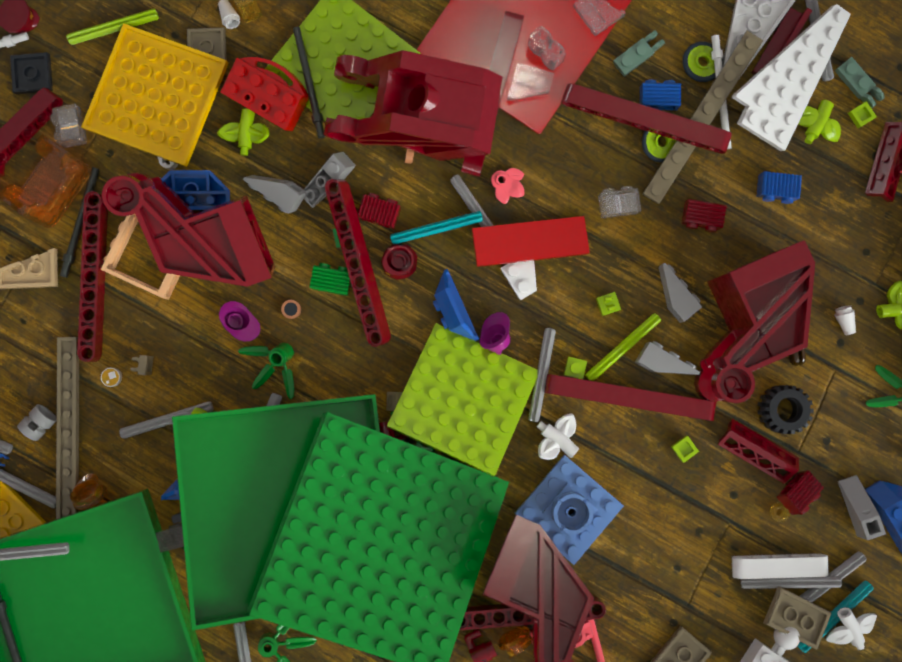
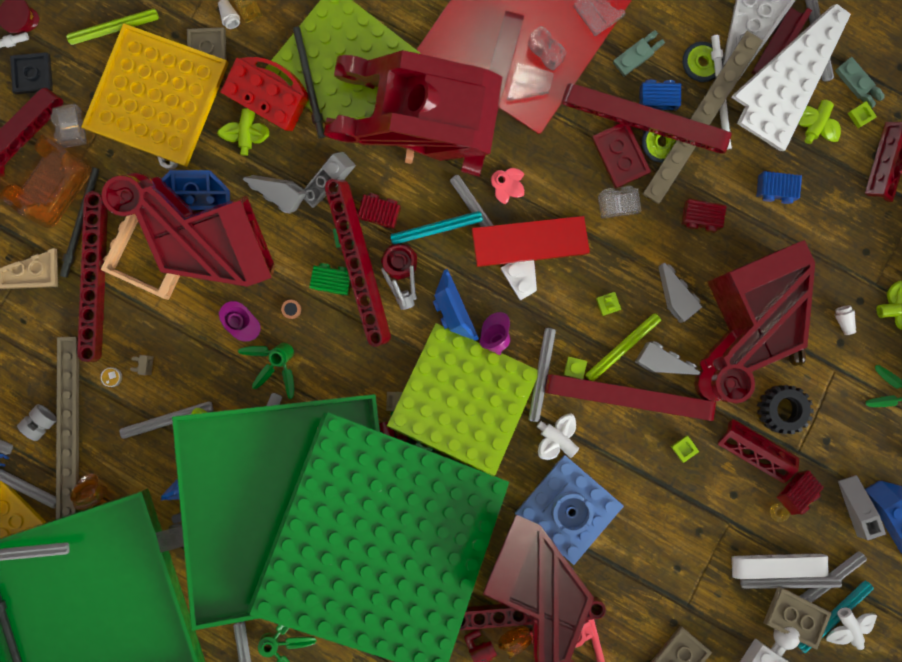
(403, 298): none -> light grey plant
(621, 154): none -> dark red plate

